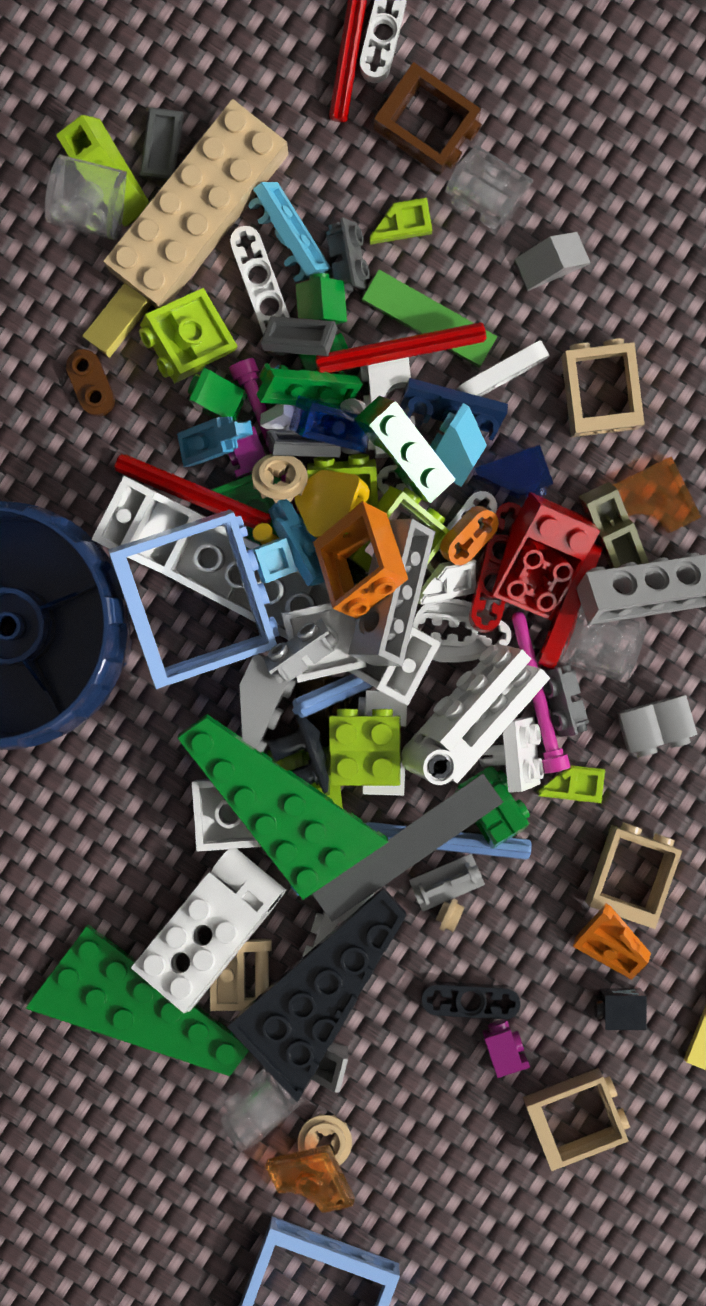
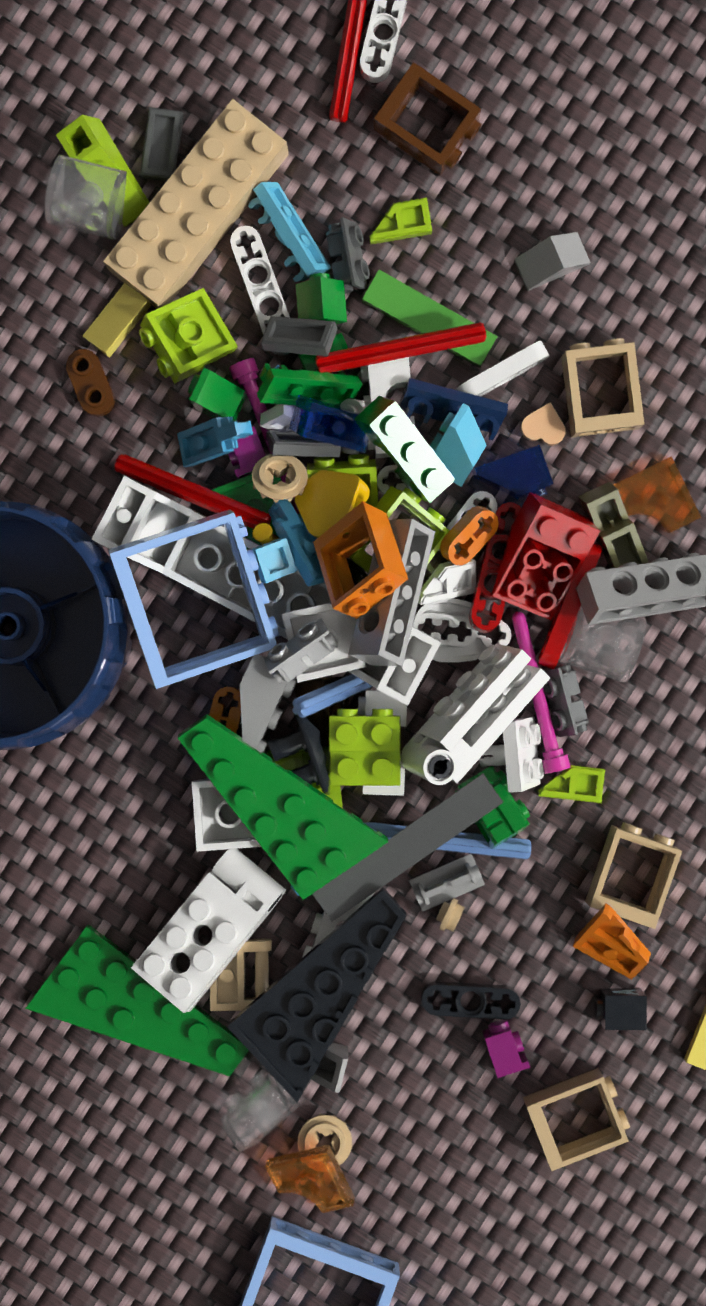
(217, 708): none -> orange beam
(488, 187): clear brick -> none
(544, 426): none -> light nougat tile
(657, 724): light grey brick -> none

